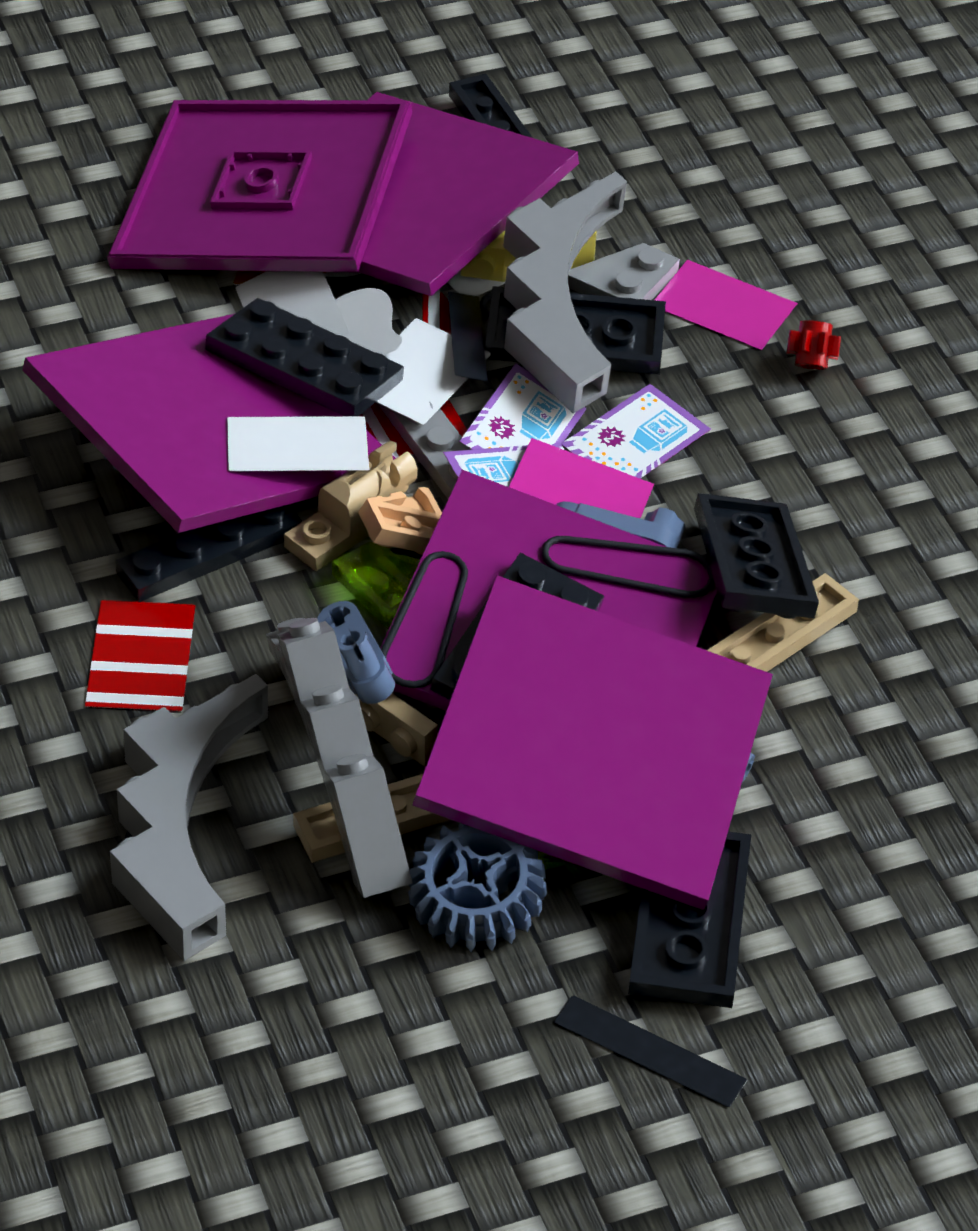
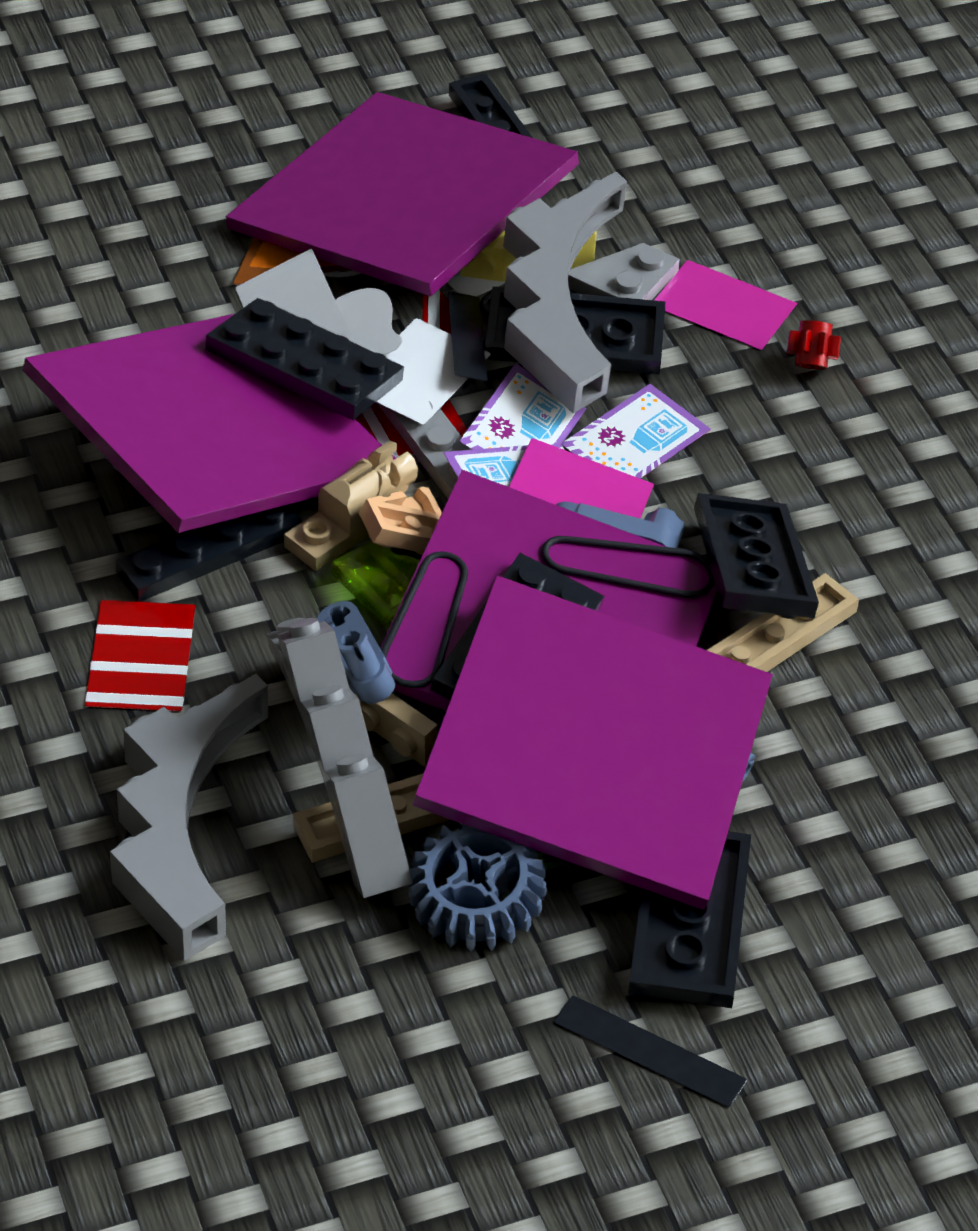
(262, 186): magenta tile -> none
(297, 444): white sticker -> none

